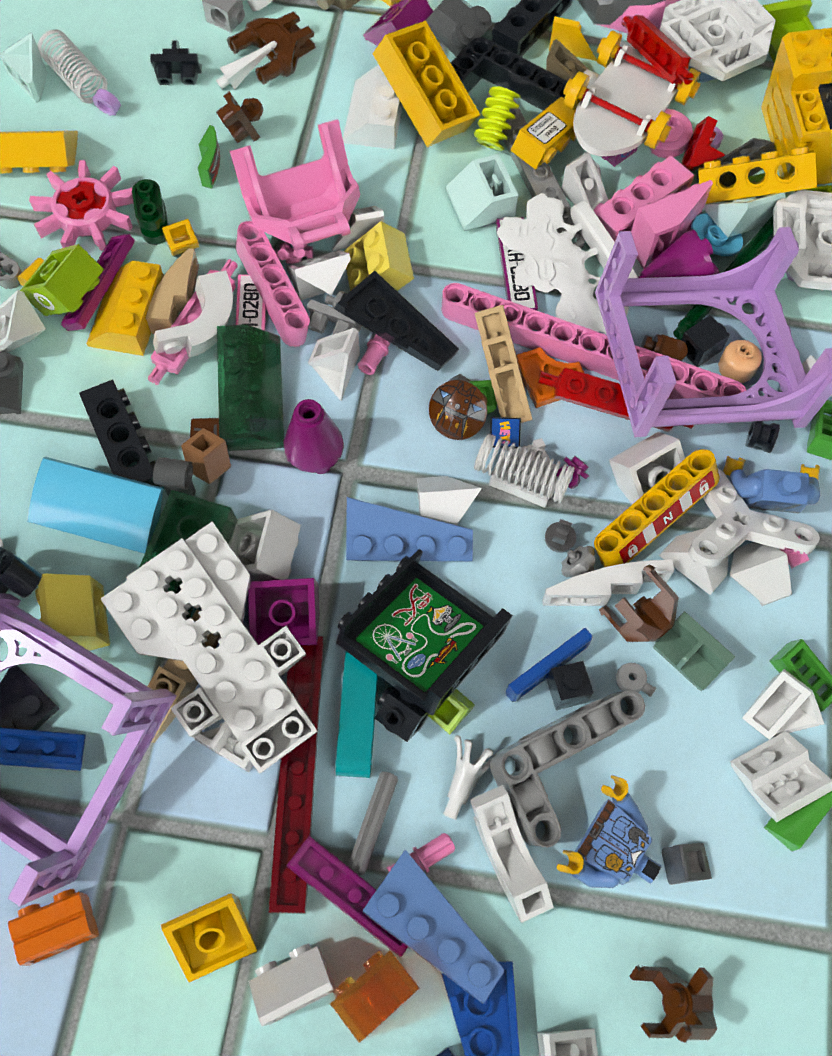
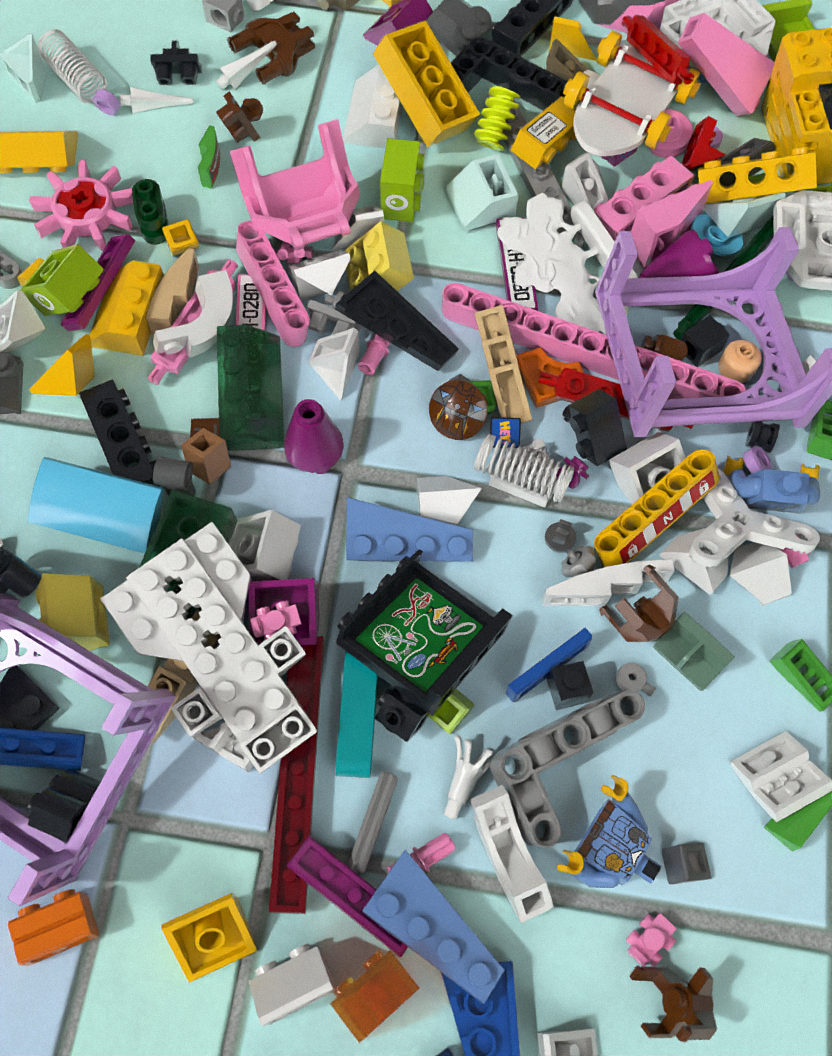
(62, 804): none -> black brick
(70, 372): none -> yellow slope
(145, 100): none -> white piece
(270, 622): none -> bright pink piece
(401, 180): none -> lime brick
(596, 426): none -> black brick
(656, 935): none -> bright pink piece
(727, 63): none -> bright pink slope
(757, 459): none -> lavender tile
(783, 707): white slope -> none

